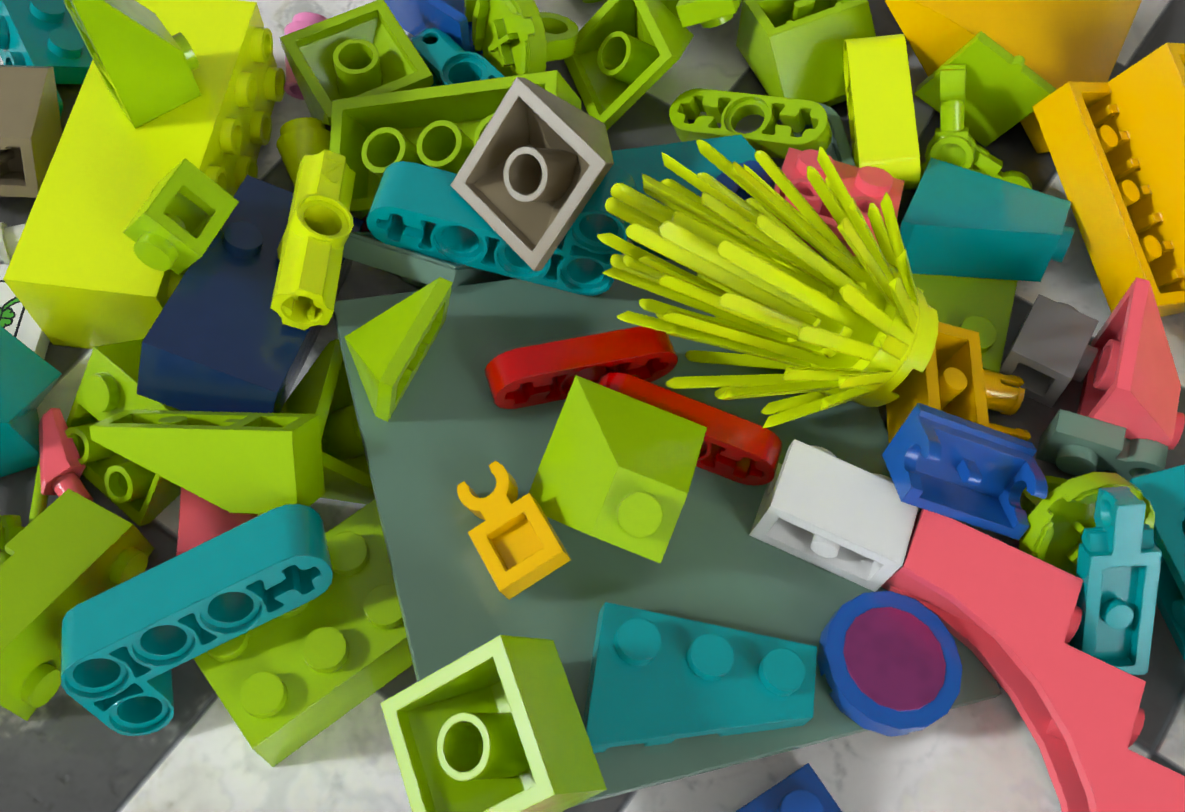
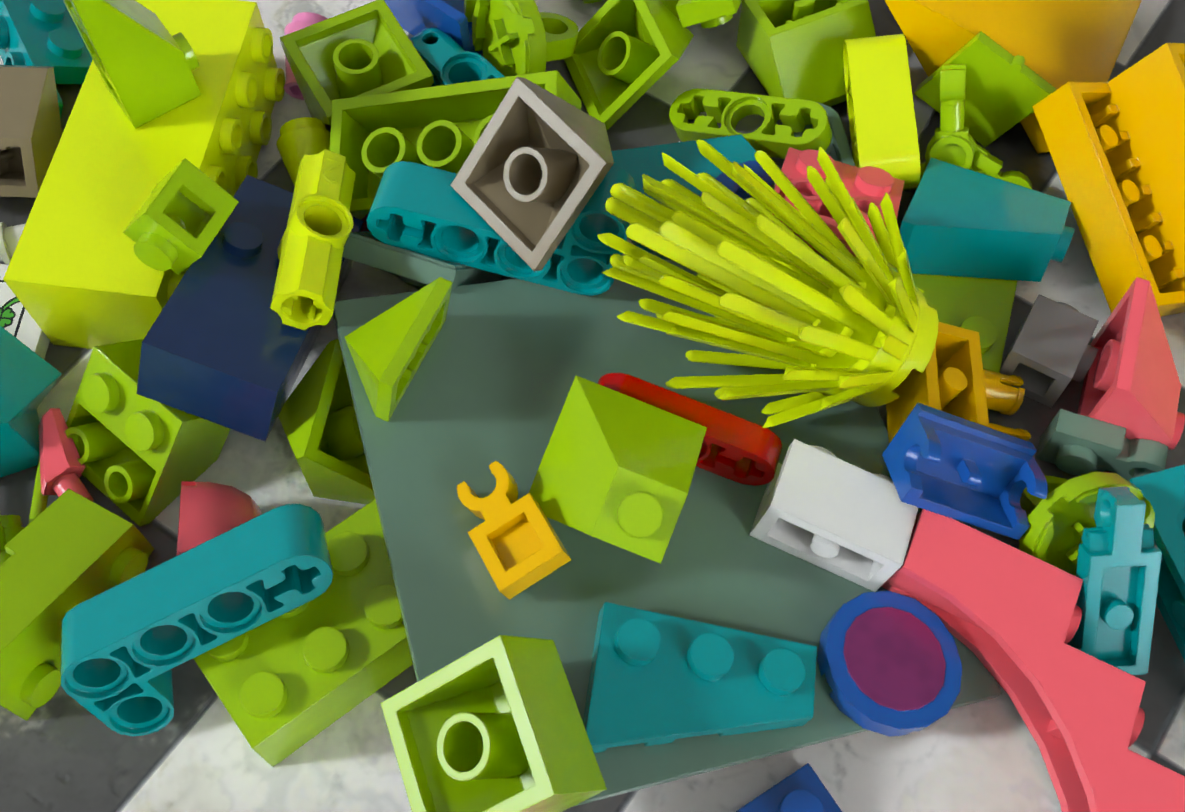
(224, 457): lime slope -> none
(547, 370): red beam -> none

